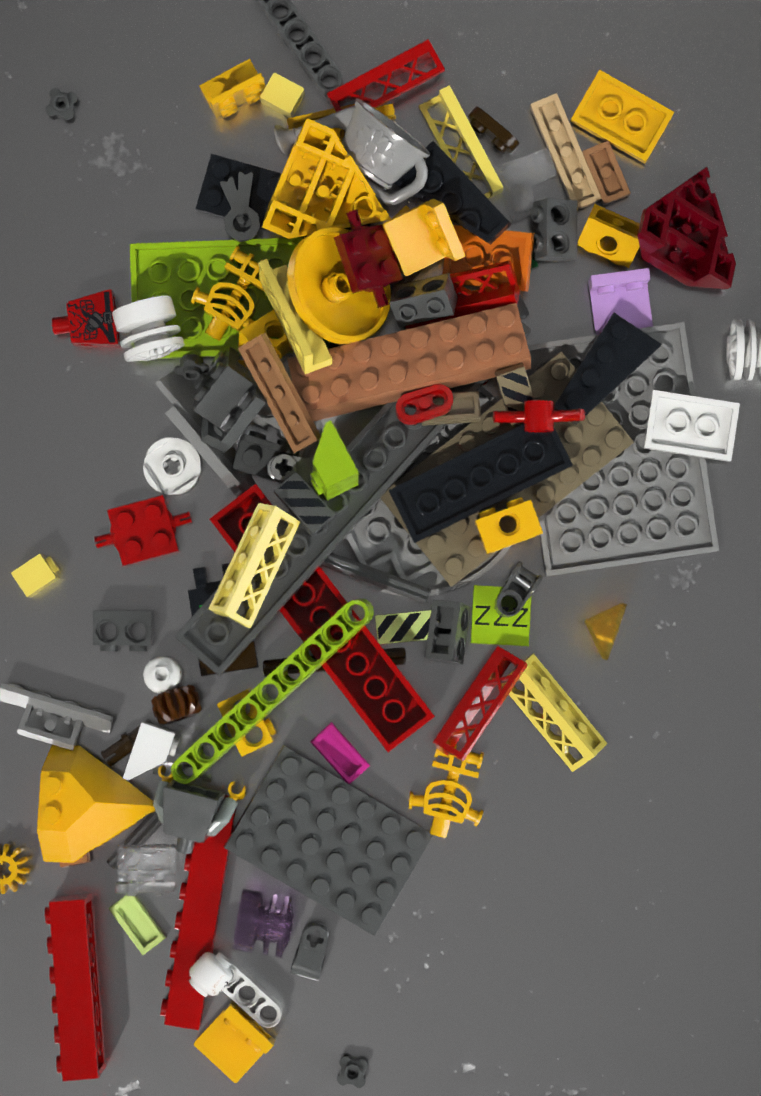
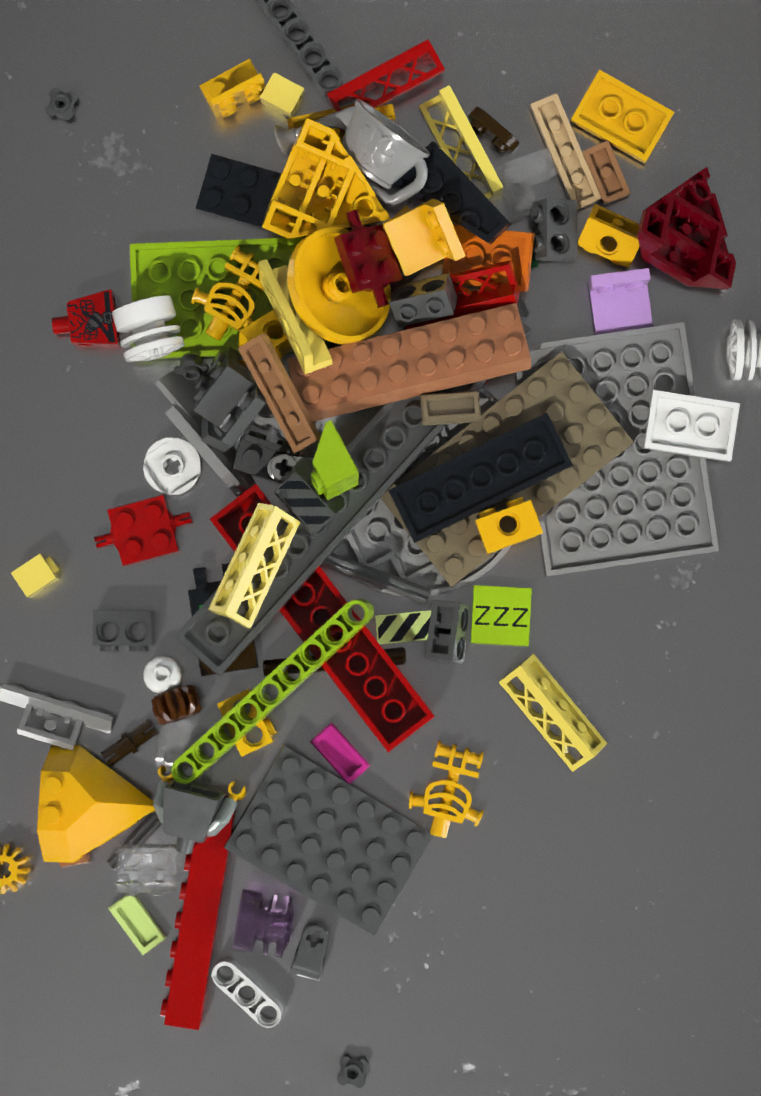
(76, 987): red brick -> none
(150, 749): white slope -> none
(210, 974): white head -> none
(234, 1042): yellow bracket -> none
(241, 221): dark grey piece -> none
(423, 403): red plate -> none
(475, 699): red fence -> none
(514, 387): dark tan tile -> none
(518, 589): dark grey piece -> none
(538, 416): red piece -> none
(602, 629): clear yellow slope -> none
(607, 364): black wing -> none

